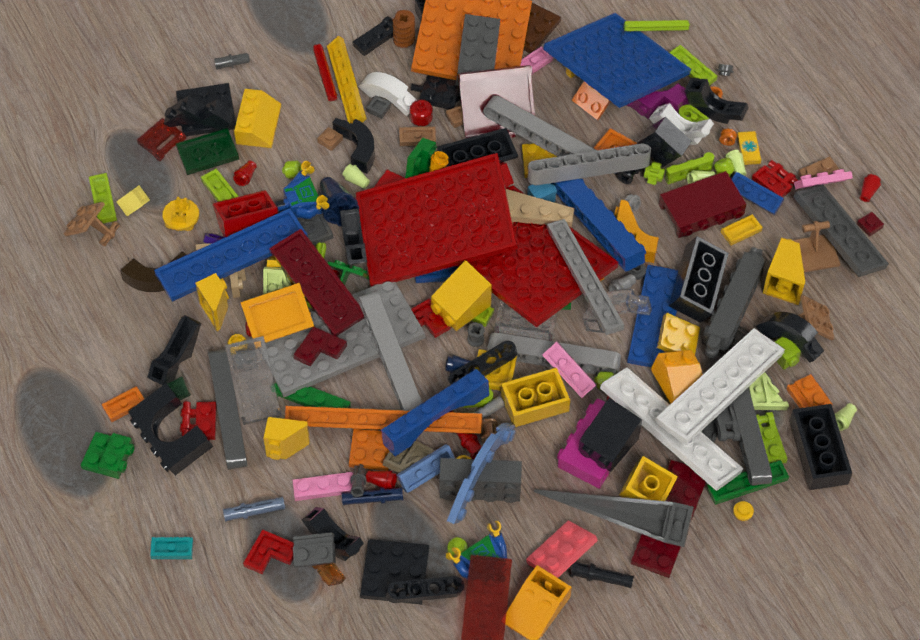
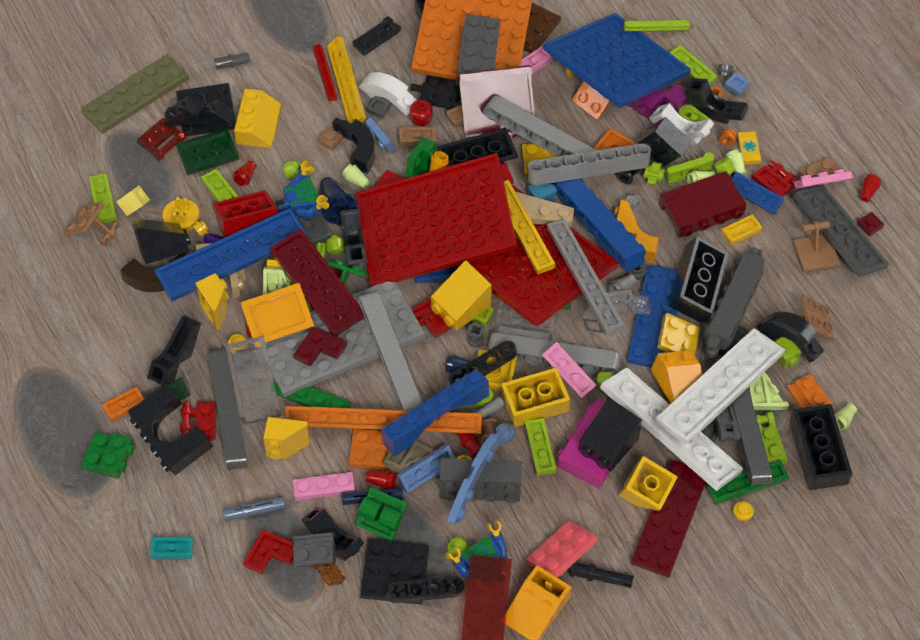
(134, 93): none -> olive plate
(159, 239): none -> black slope
(200, 227): none -> yellow plate
(335, 245): none -> lime piece
(358, 481): dark grey axle -> none
(381, 513): none -> green plate
(383, 141): none -> medium blue plate
(404, 28): dark orange piece -> none
(528, 234): none -> yellow plate
(540, 447): none -> lime plate
(653, 518): dark grey plate -> none
(736, 84): none -> medium blue plate
(786, 273): yellow slope -> none

